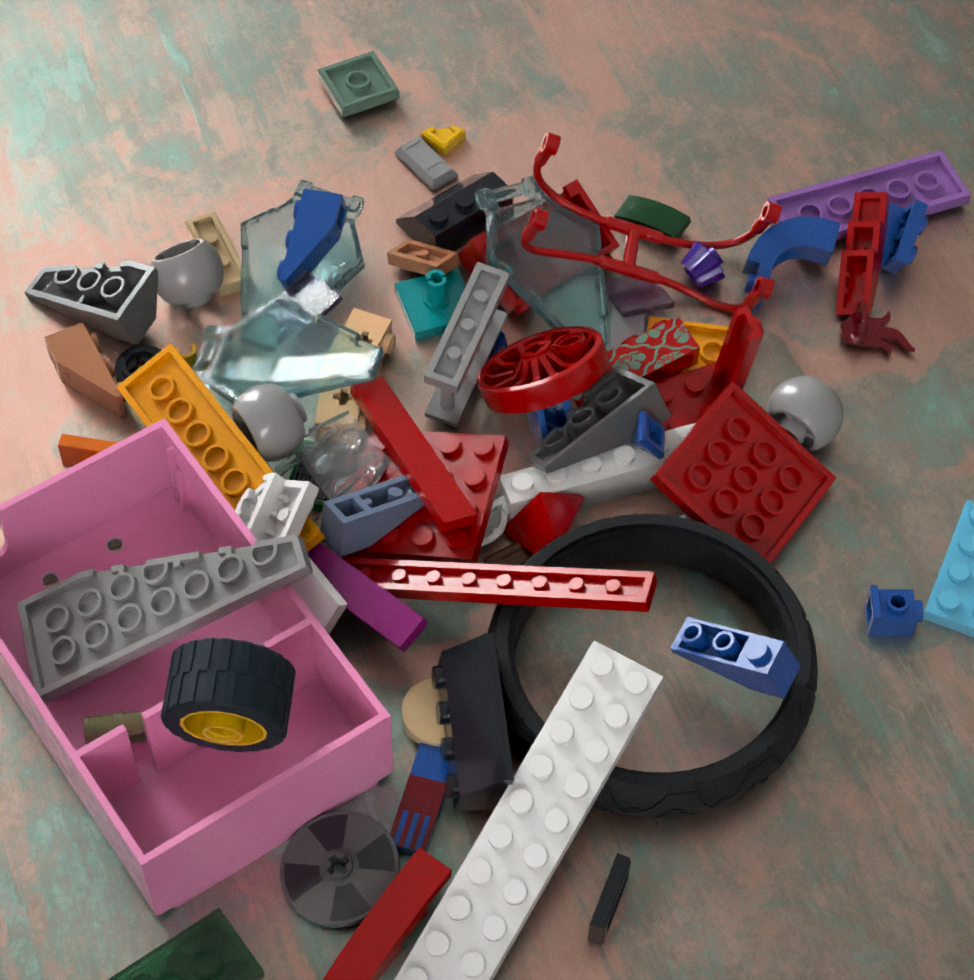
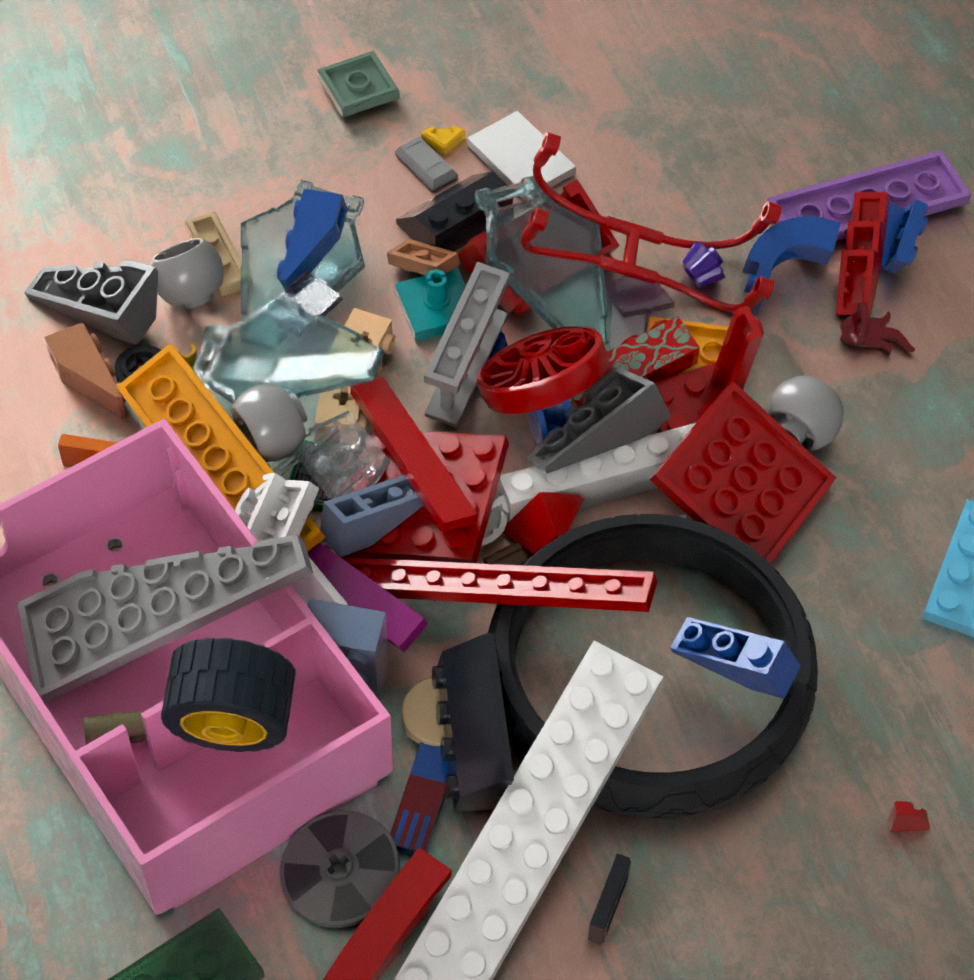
(361, 638): none -> sand blue slope
(510, 150): none -> white tile
(649, 435): blue slope -> none
(653, 216): dark green slope -> none
(892, 612): blue brick -> none
(906, 818): none -> red tile

